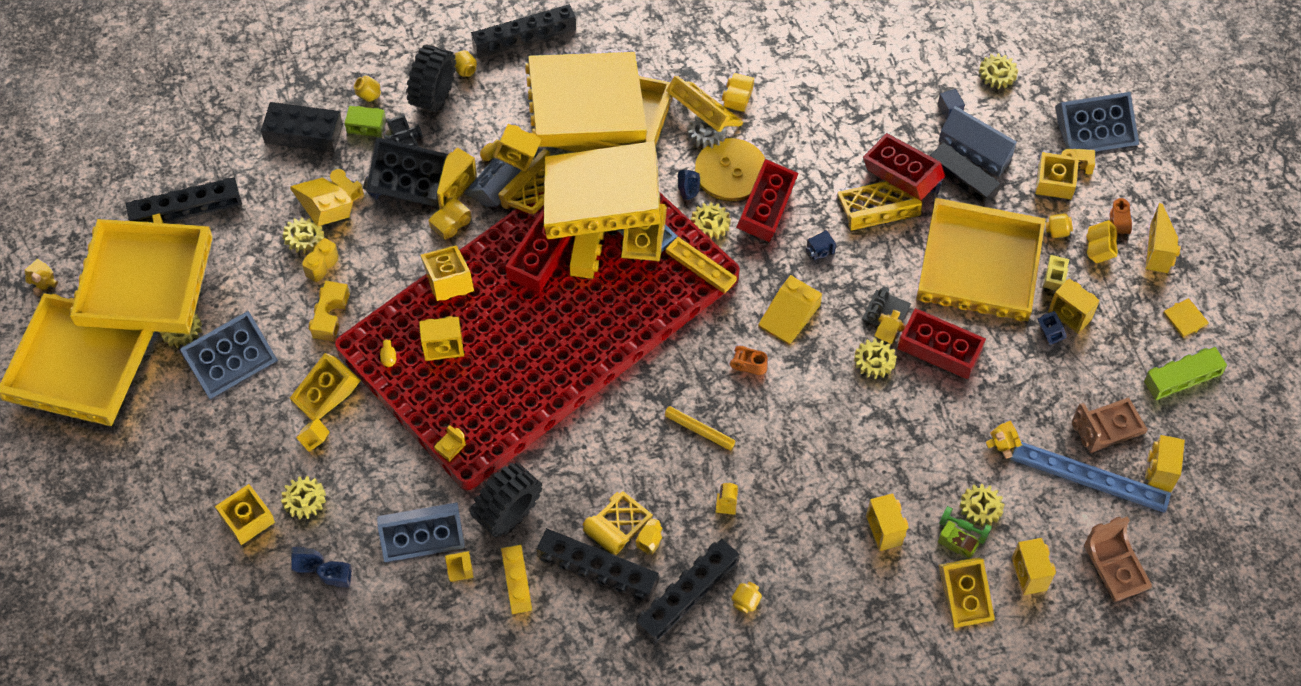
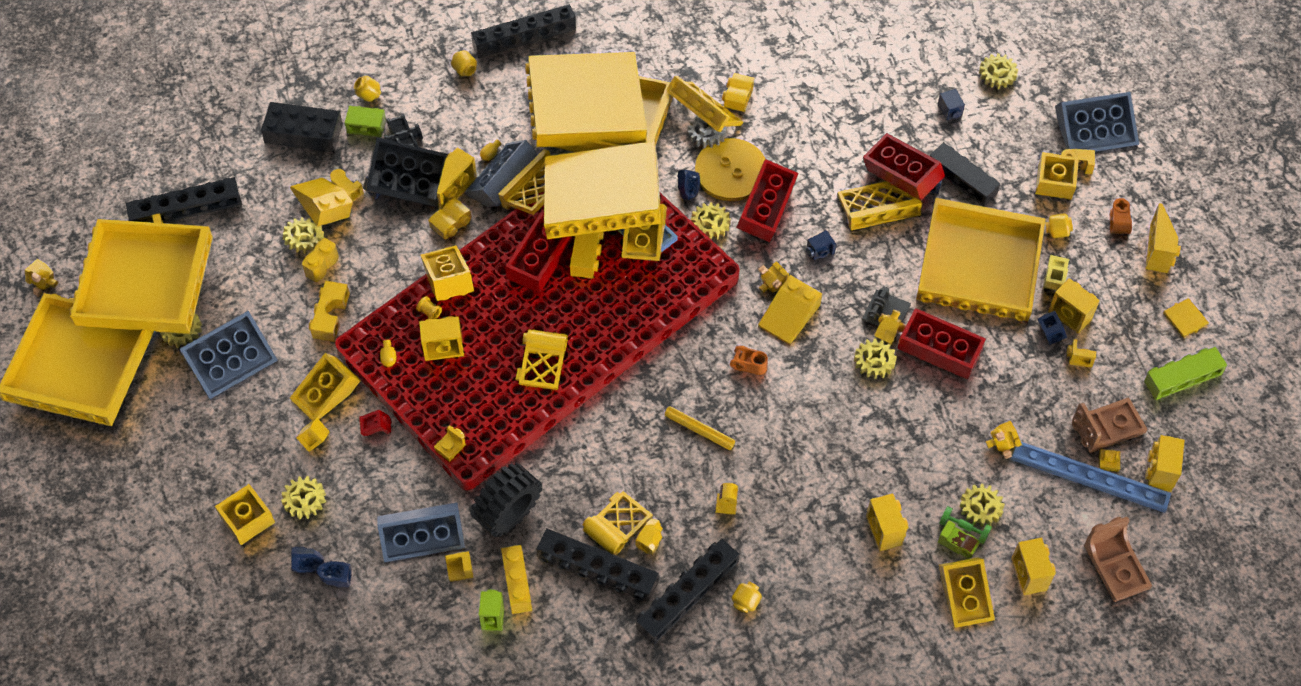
(375, 422): none -> red bracket
(428, 308): none -> yellow bush
(431, 78): black tyre -> none
(491, 610): none -> lime brick
(517, 147): yellow brick -> none
(542, 344): none -> yellow piece
(701, 265): yellow plate -> none
(773, 277): none -> yellow piece
(978, 141): sand blue slope -> none
(1080, 357): none -> yellow bracket
(1102, 241): yellow brick -> none
(1109, 460): none -> yellow tile

